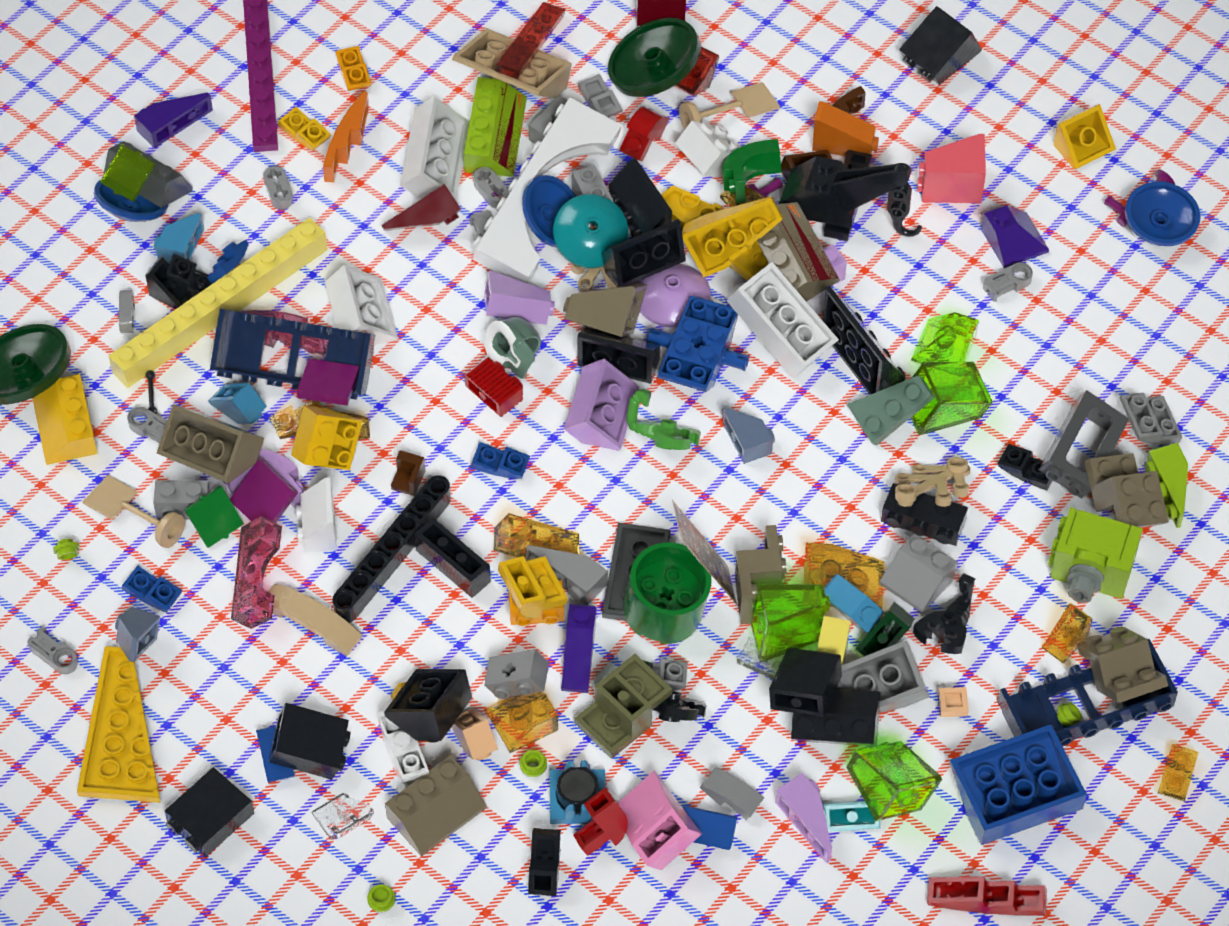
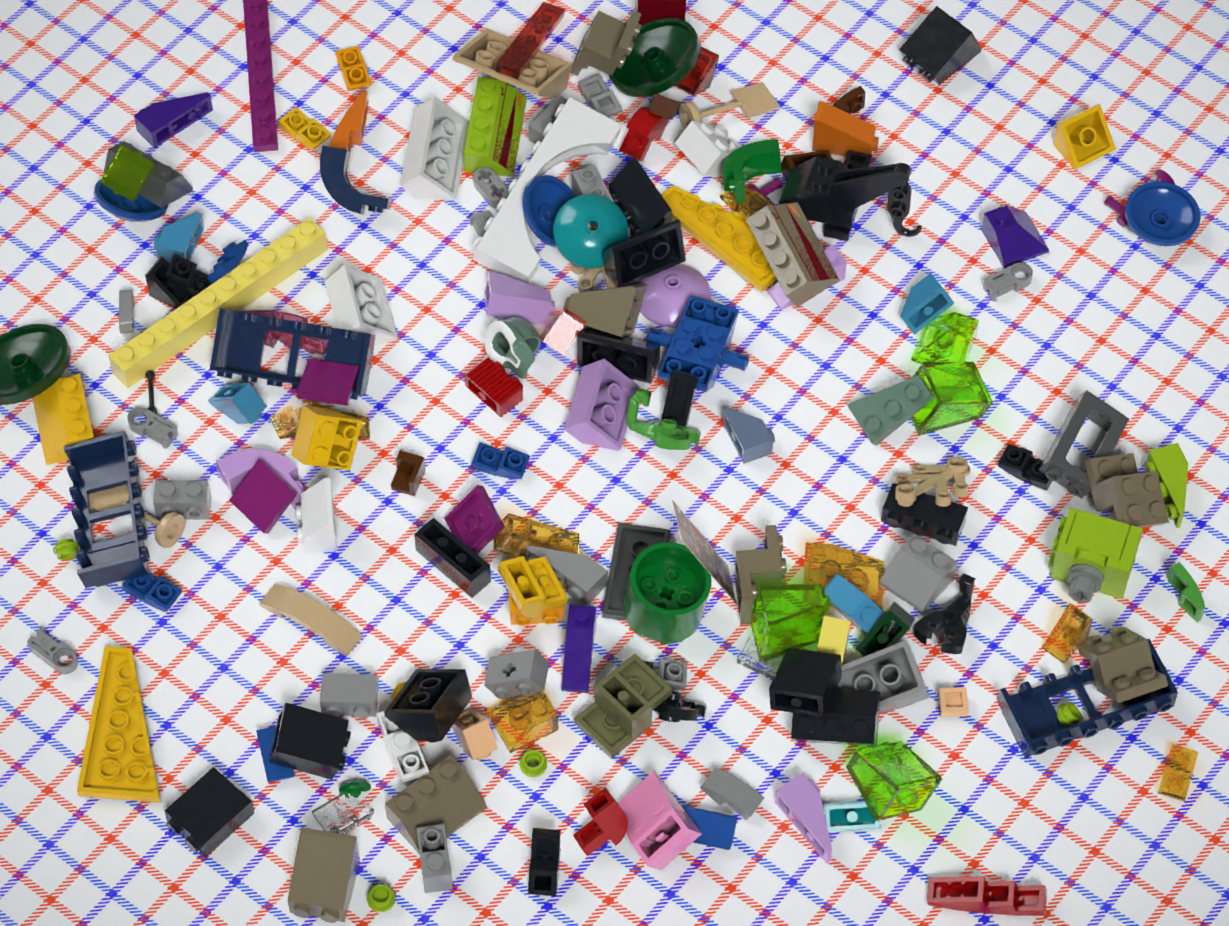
(96, 467): none -> dark blue window
(136, 631): sand blue slope -> none
(208, 444): dark tan slope -> none
(214, 516): green piece -> none
(257, 546): clear pink arch -> none
(273, 189): light grey beam -> none
(323, 875): none -> dark tan slope
(336, 181): none -> dark blue arch
(349, 695): none -> light grey brick
(354, 787): none -> green plant
(391, 559): black beam -> none
(429, 211): dark red slope -> none
(434, 858): none -> light grey slope
(475, 520): none -> magenta tile
(562, 331): none -> clear red slope
(571, 790): piece -> none
(606, 43): none -> dark tan bracket
(664, 107): none -> reddish brown slope
(680, 397): none -> black tile
(727, 233): yellow wedge -> none
(782, 320): white slope -> none
(859, 346): black slope -> none
(925, 303): none -> dark azure slope
(954, 172): coral slope -> none
(1017, 784): blue slope -> none
(1151, 419): light grey slope -> none
(1191, 597): none -> bright green slope

